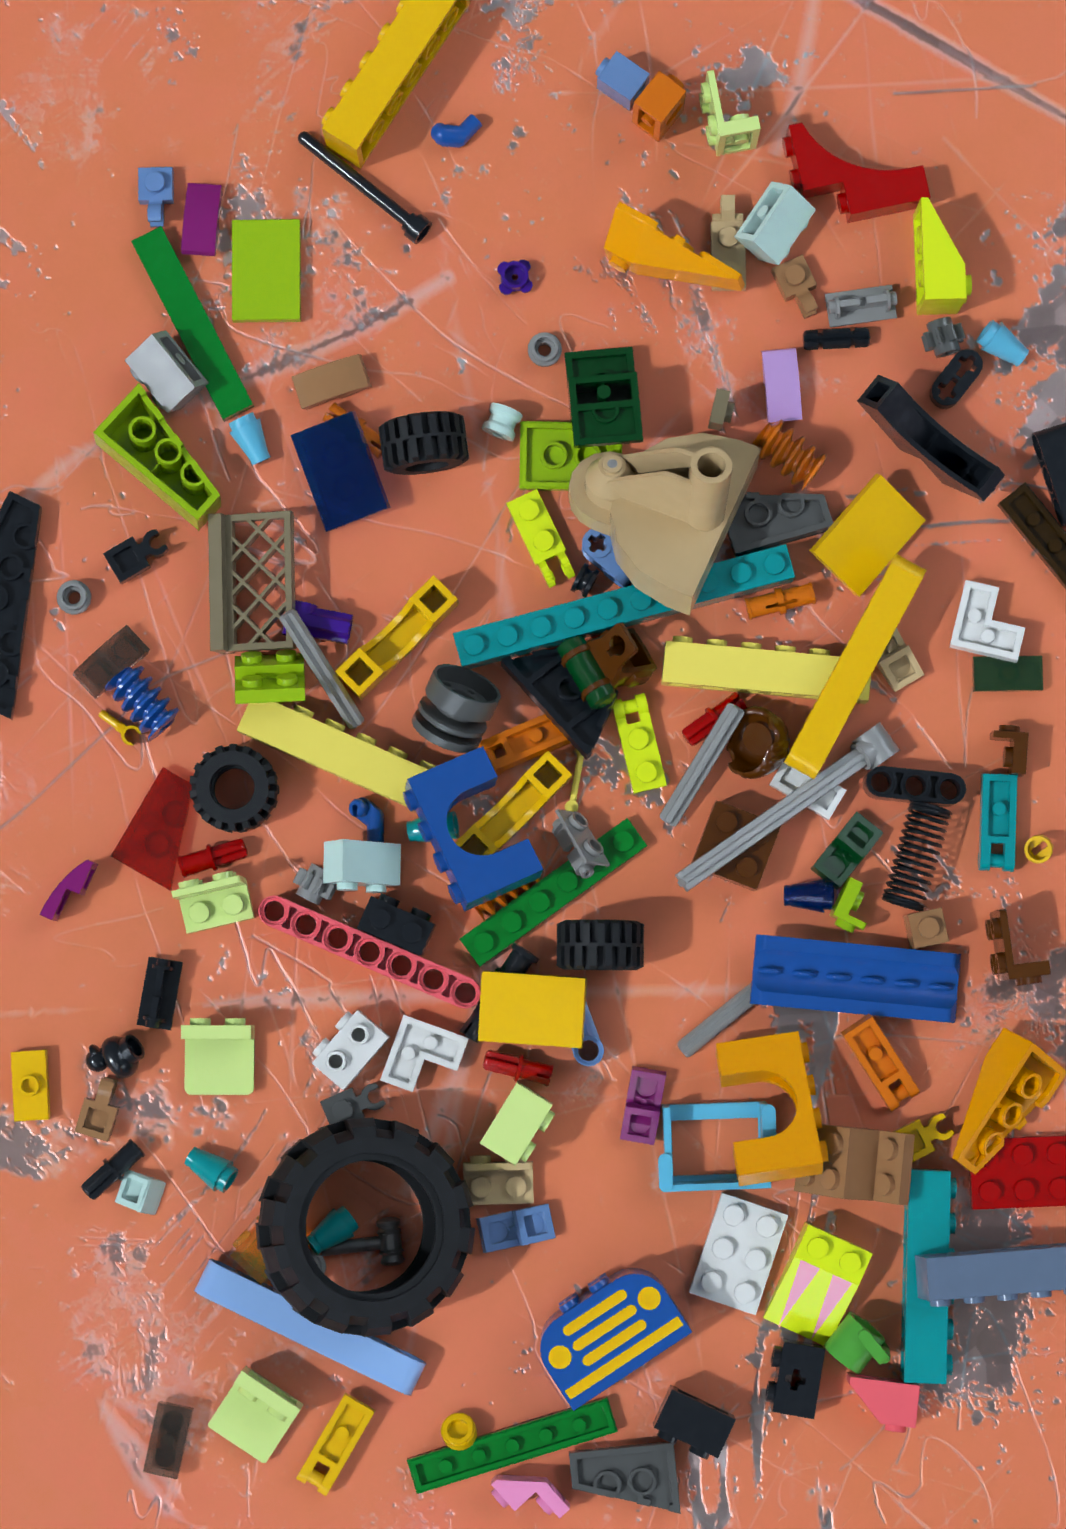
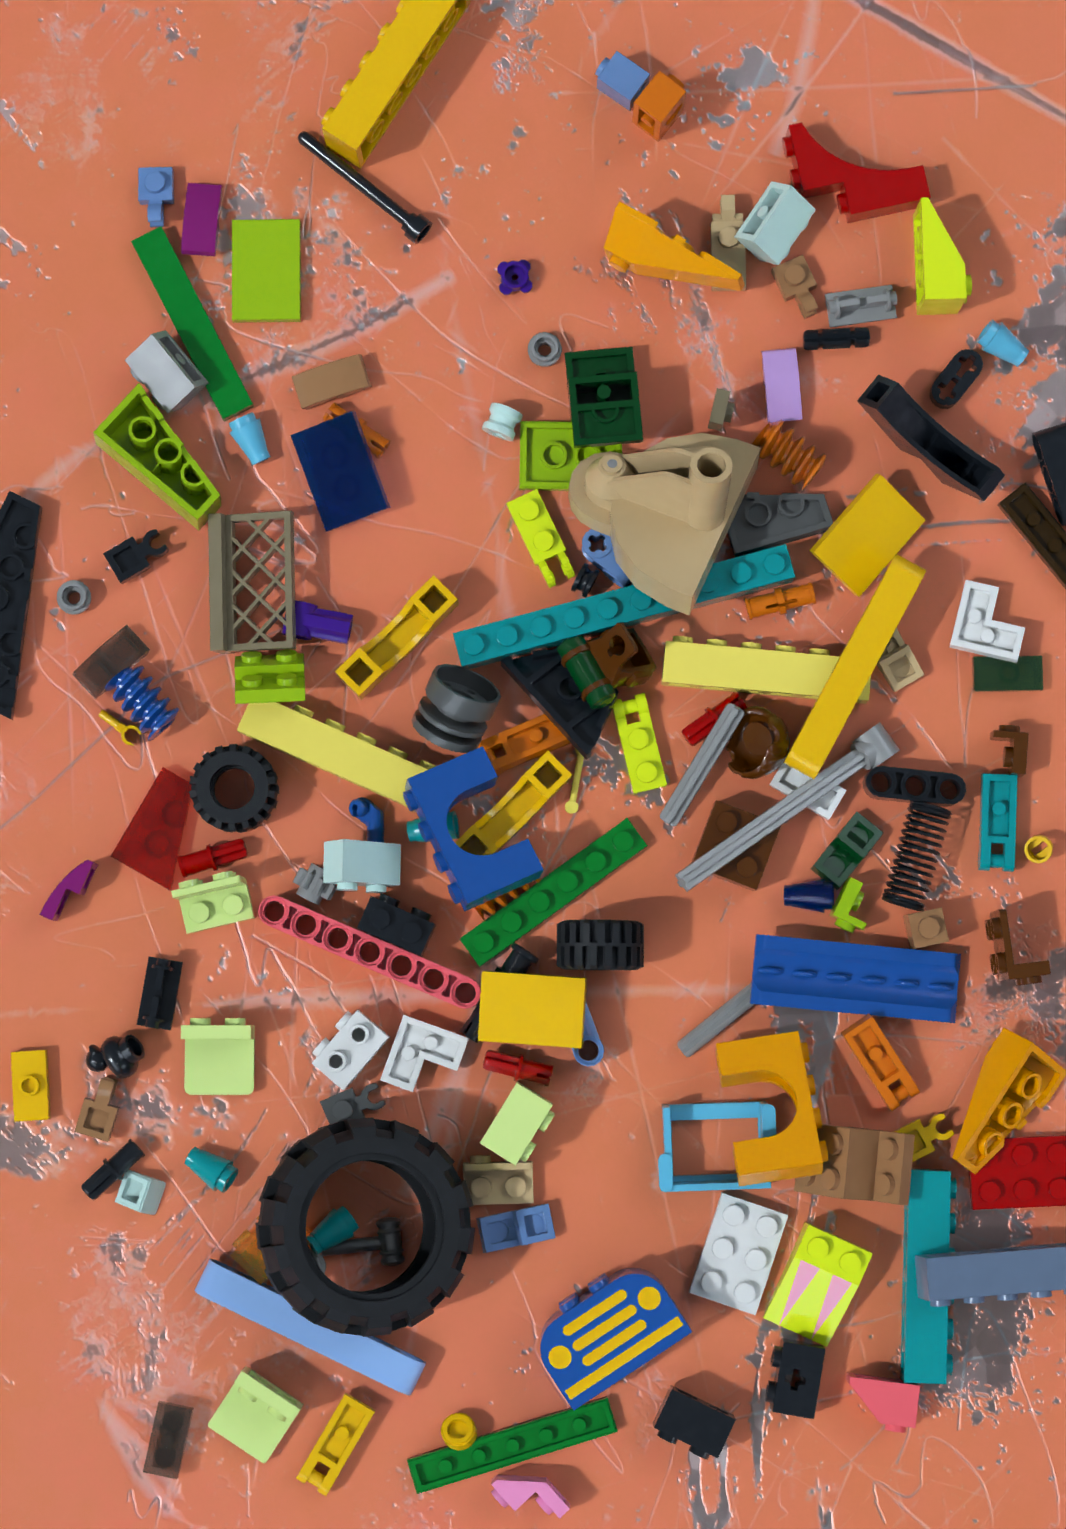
(322, 668): light grey axle -> none
(423, 443): black tyre -> none
(455, 135): blue arm -> none
(573, 830): light grey hinge -> none
(630, 1473): dark grey wing -> none
(643, 1105): magenta slope -> none
(728, 137): yellowish green bracket -> none
(856, 1343): bright green piece -> none
(943, 337): dark grey gear -> none

